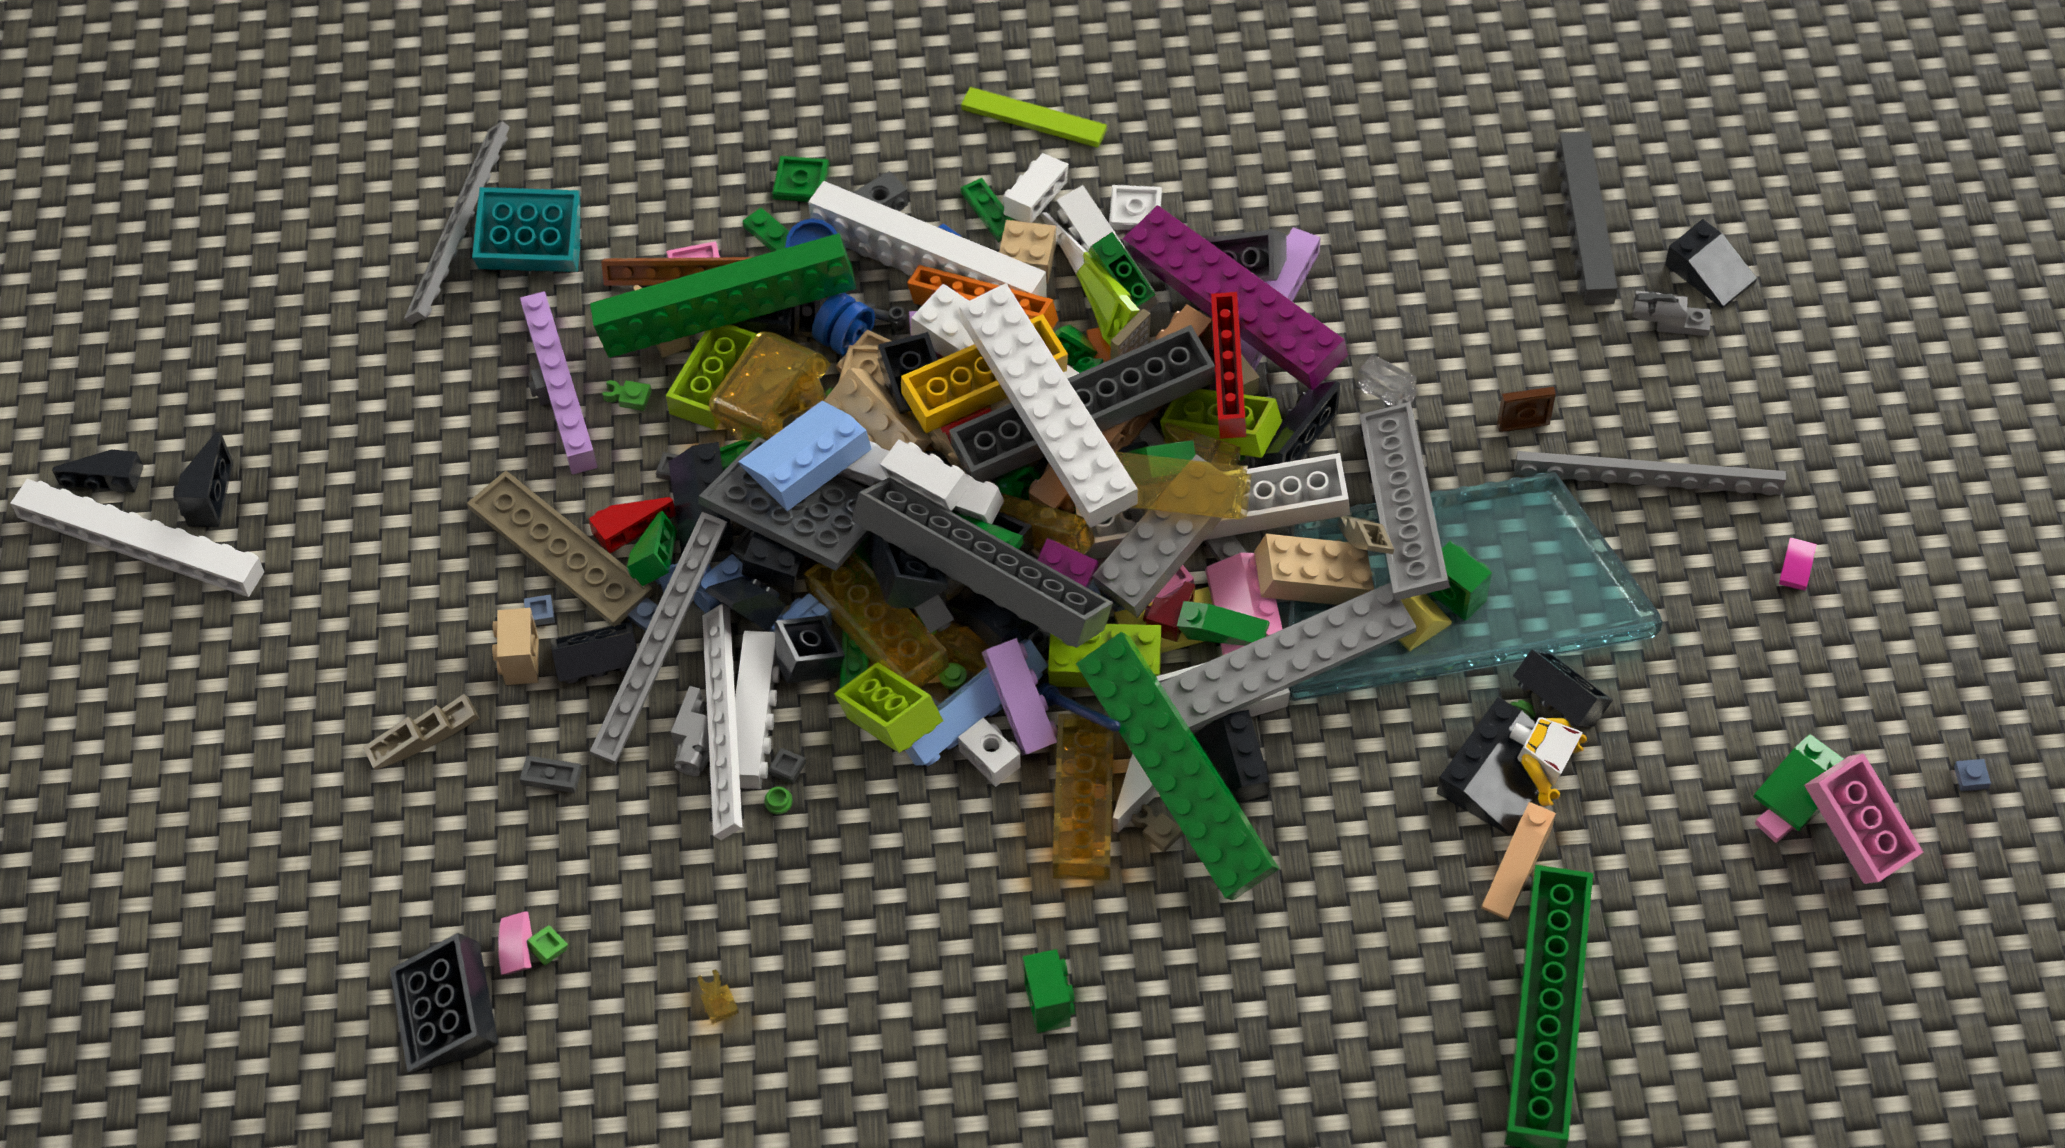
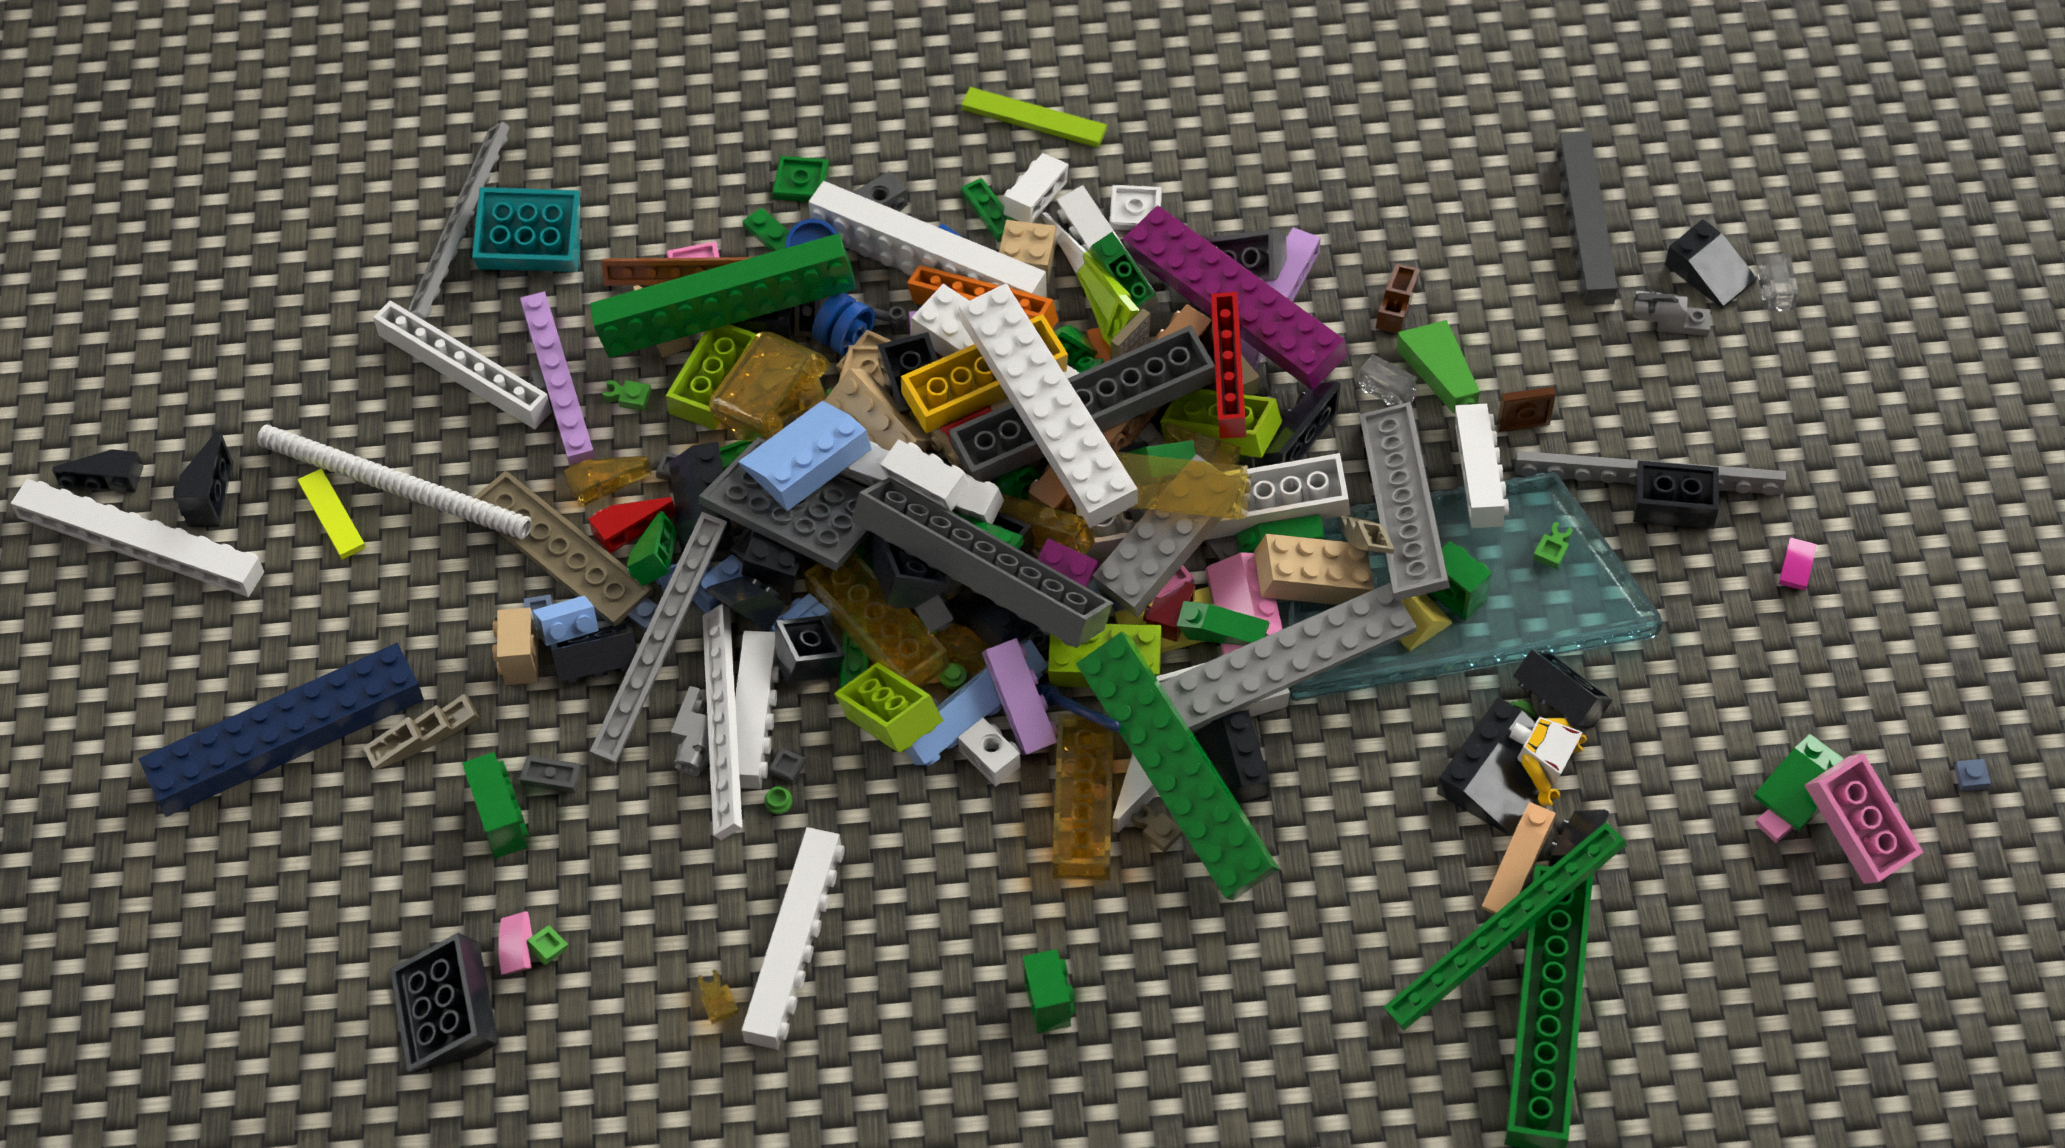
(281, 729): none -> dark blue brick
(331, 514): none -> neon yellow tile
(394, 482): none -> white piece
(462, 364): none -> white brick
(496, 804): none -> green brick
(565, 620): none -> light blue brick
(603, 476): none -> clear yellow slope
(792, 939): none -> white brick
(1297, 527): none -> green slope
(1397, 298): none -> reddish brown slope
(1439, 362): none -> bright green slope
(1480, 466): none -> white brick
(1505, 926): none -> green plate
(1553, 548): none -> bright green plate
(1575, 831): none -> black slope
(1676, 494): none -> black slope
(1779, 282): none -> clear brick

